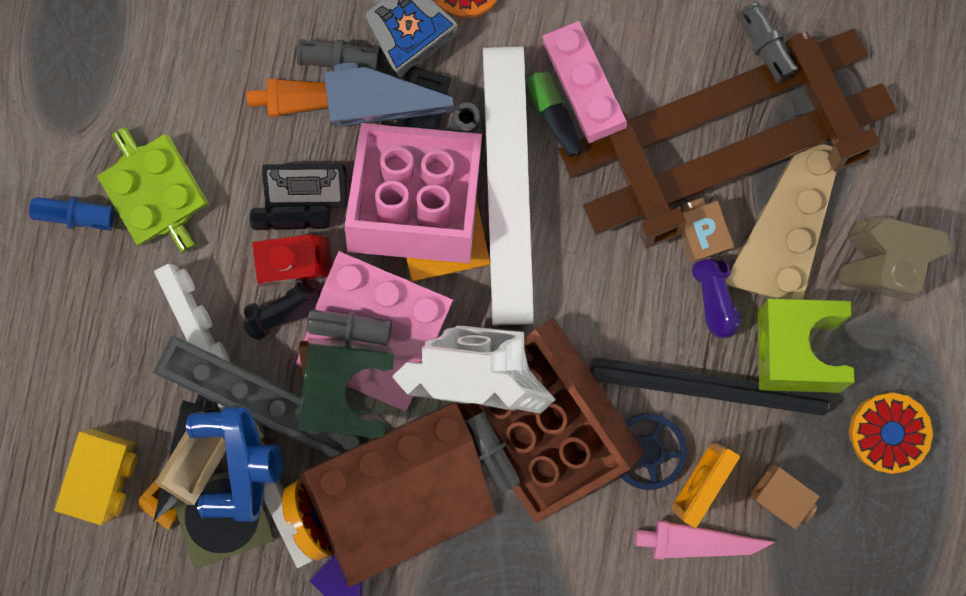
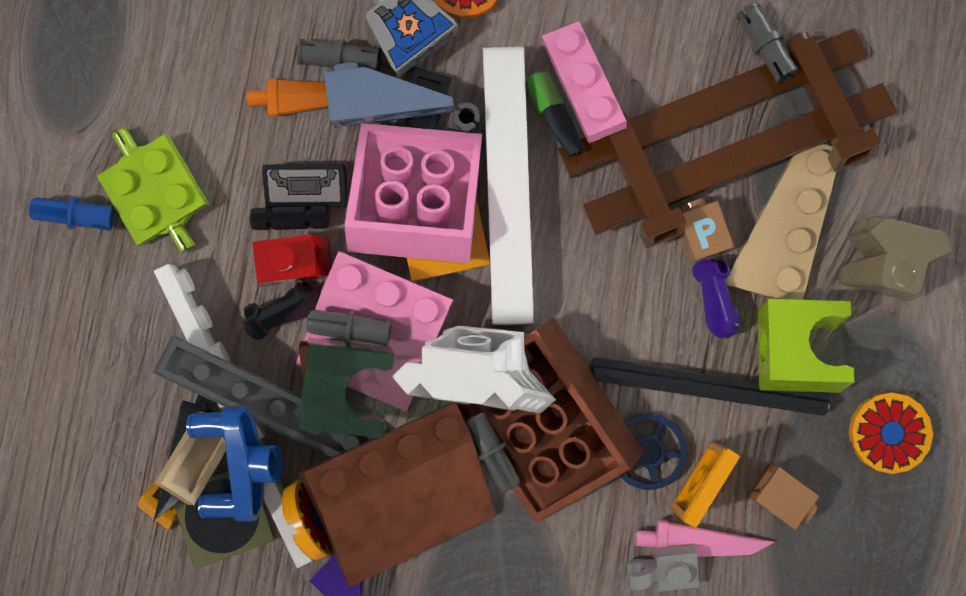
(97, 477): yellow brick -> none
(671, 569): none -> light grey plate

